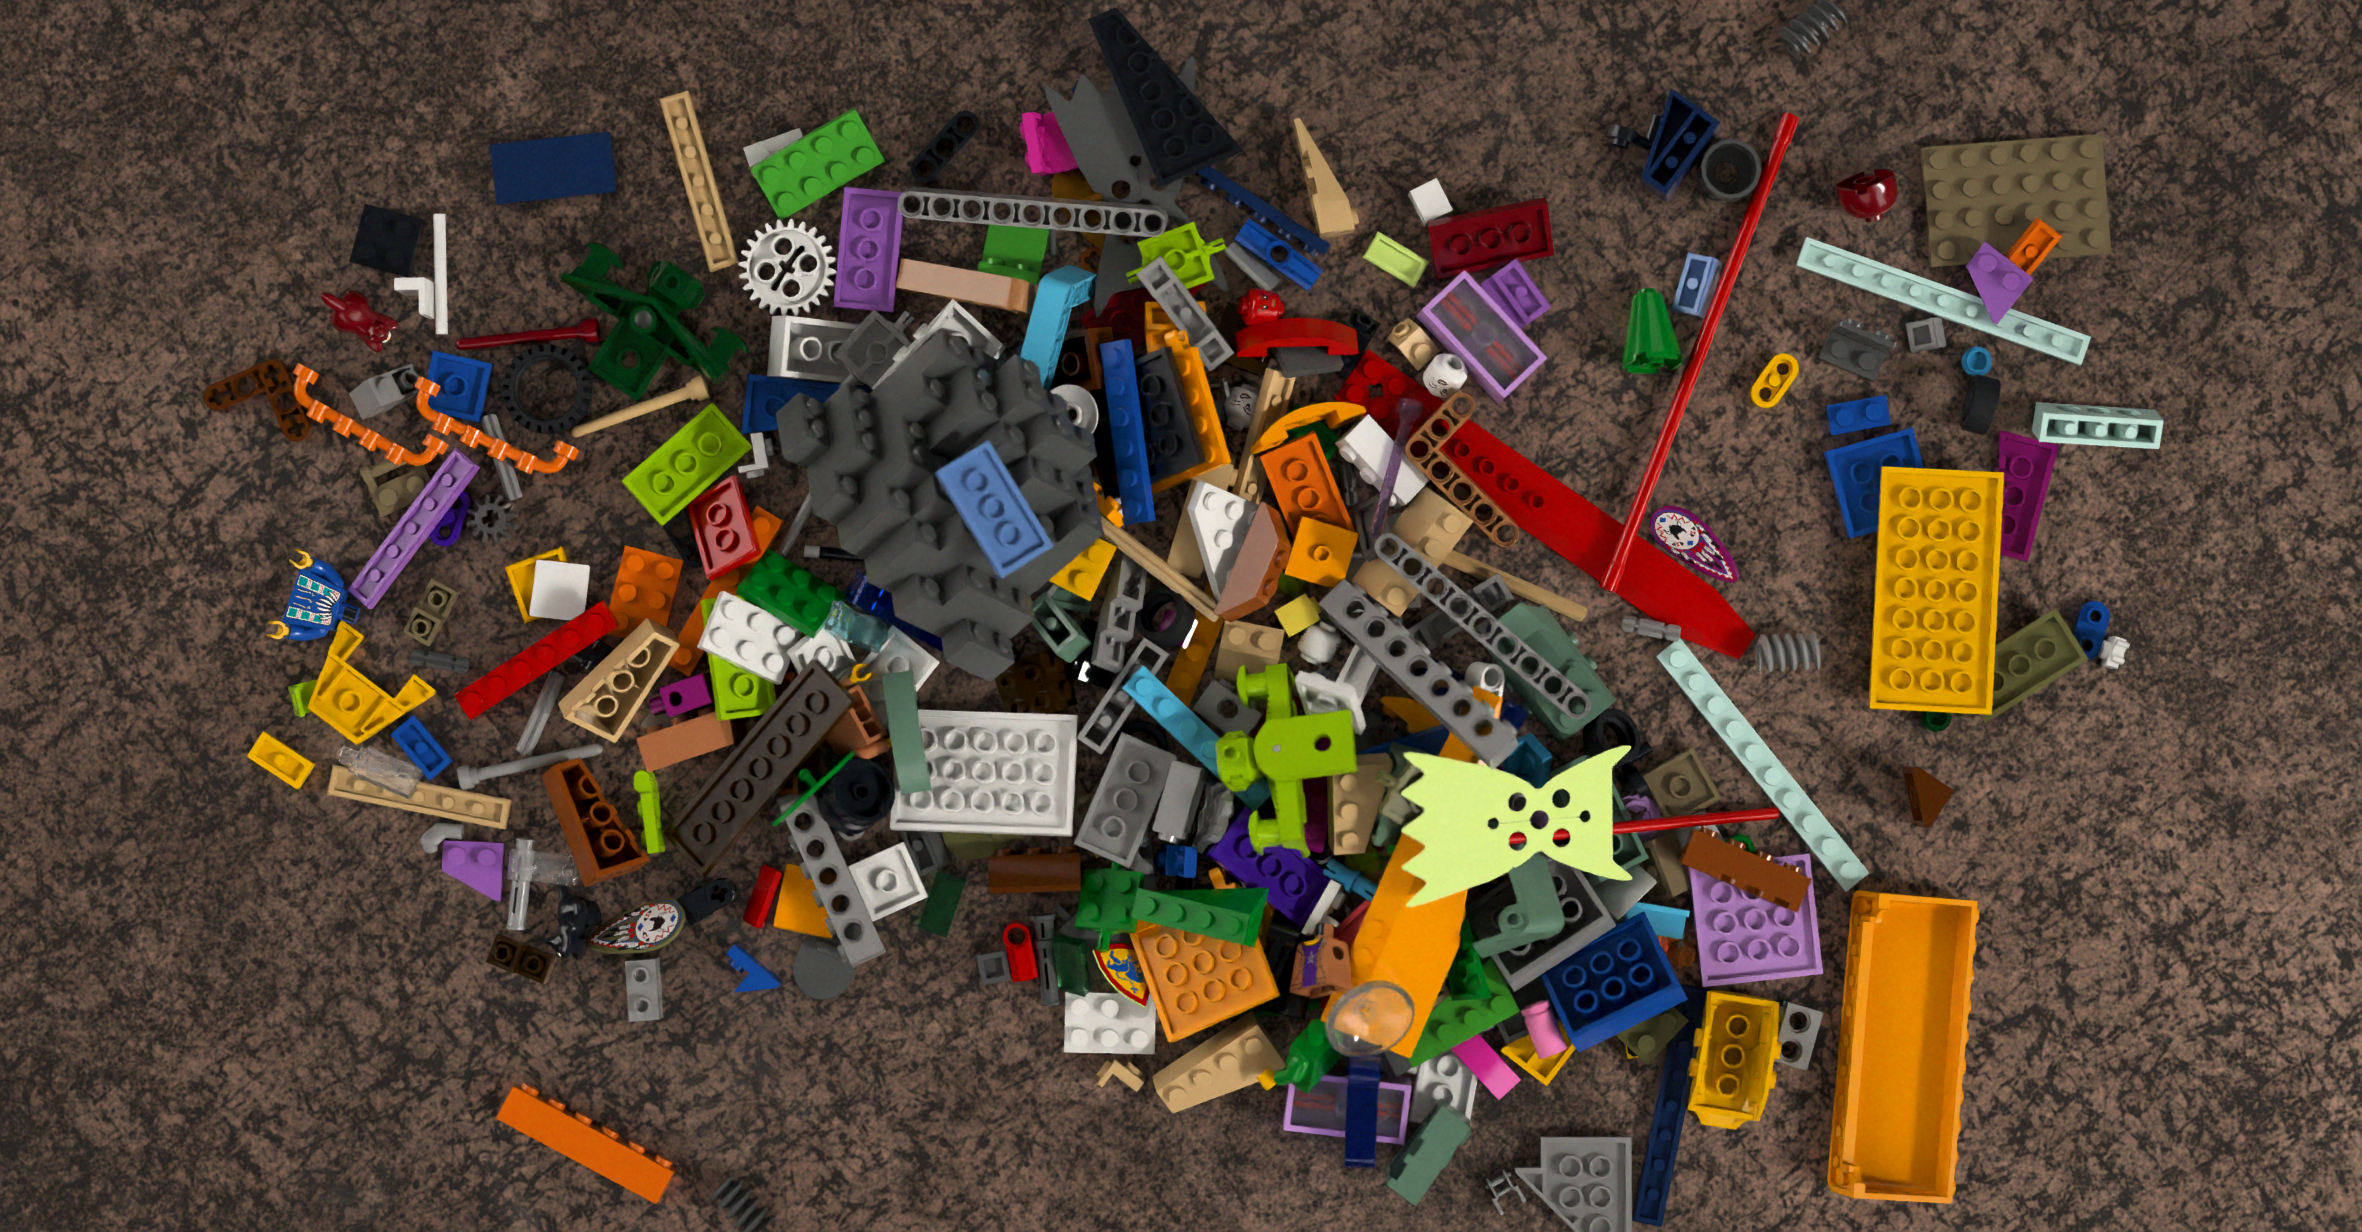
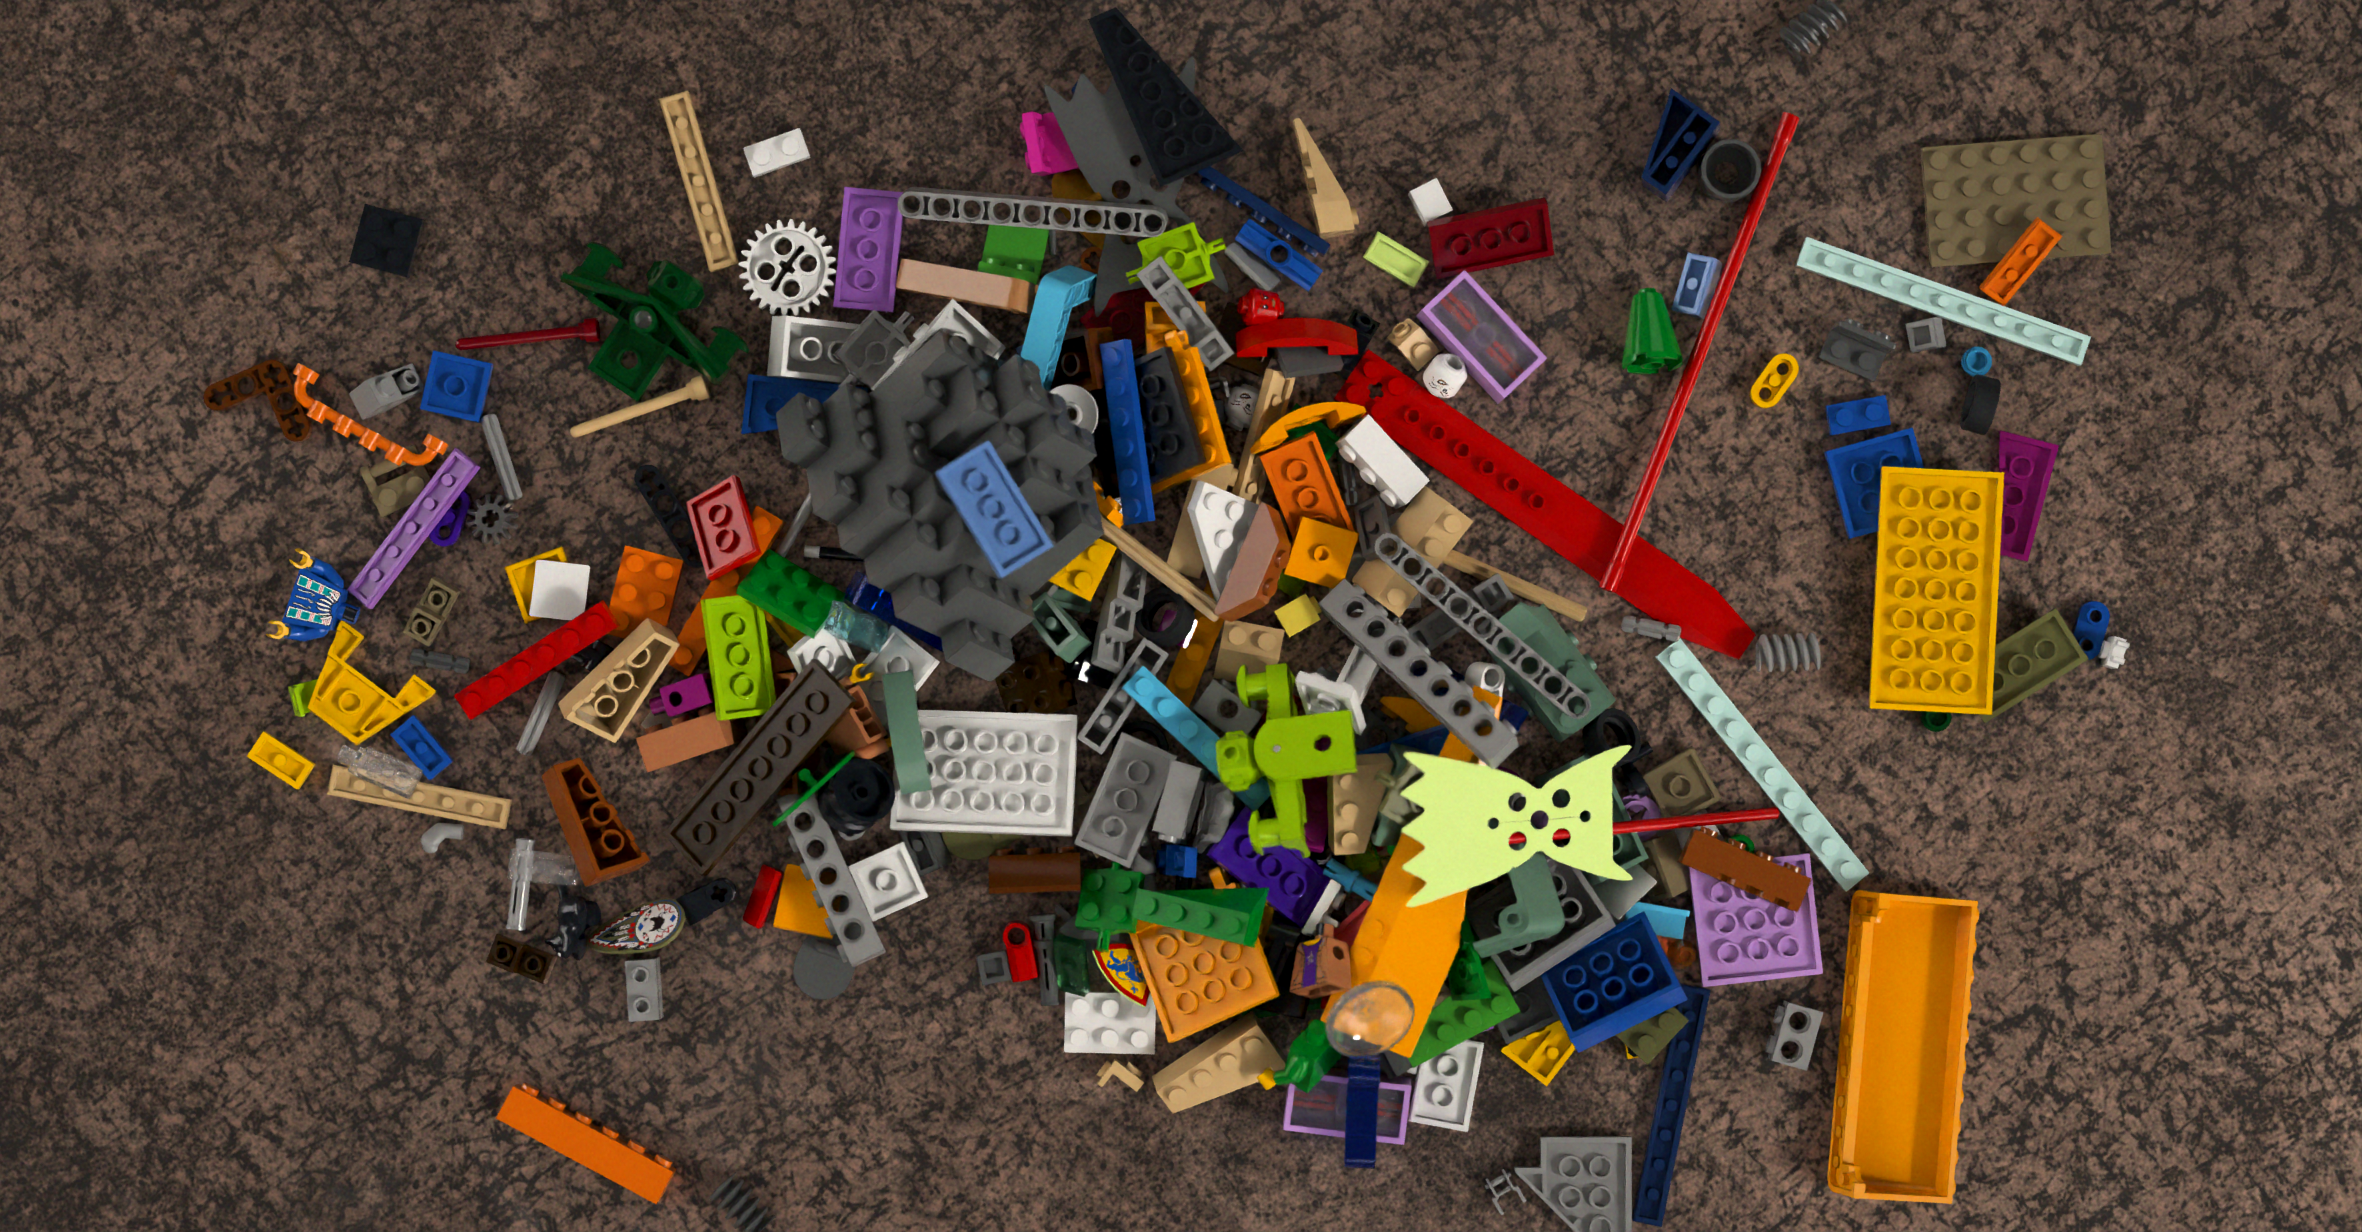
(355, 316): dark red animal -> none
(418, 287): white panel -> none
(440, 274): white bar -> none
(470, 776): light grey piece -> none
(476, 865): medium lavender wing -> none
(497, 448): orange bar -> none
(518, 368): black tyre -> none
(553, 168): dark blue tile -> none
(650, 810): lime hinge -> none
(687, 464): lime plate -> none
(749, 638): white plate -> none
(758, 977): blue slope -> none
(762, 450): white bracket -> none
(817, 164): bright green plate -> none
(942, 904): clear green plate -> none
(948, 133): black beam -> none
(1319, 642): white head -> none
(1408, 412): piece -> none
(1427, 1151): sand green wedge -> none
(1456, 474): medium nougat beam -> none
(1486, 1065): dark pink slope -> none
(1516, 293): medium lavender plate -> none
(1529, 761): dark azure bracket -> none
(1543, 1029): bright pink piece -> none
(1623, 136): black plate -> none
(1692, 542): shield -> none
(1734, 1058): yellow slope -> none
(1868, 195): dark red cylinder -> none
(1925, 795): reddish brown slope -> none
(1997, 280): medium lavender wing -> none
(2097, 425): light aqua brick -> none

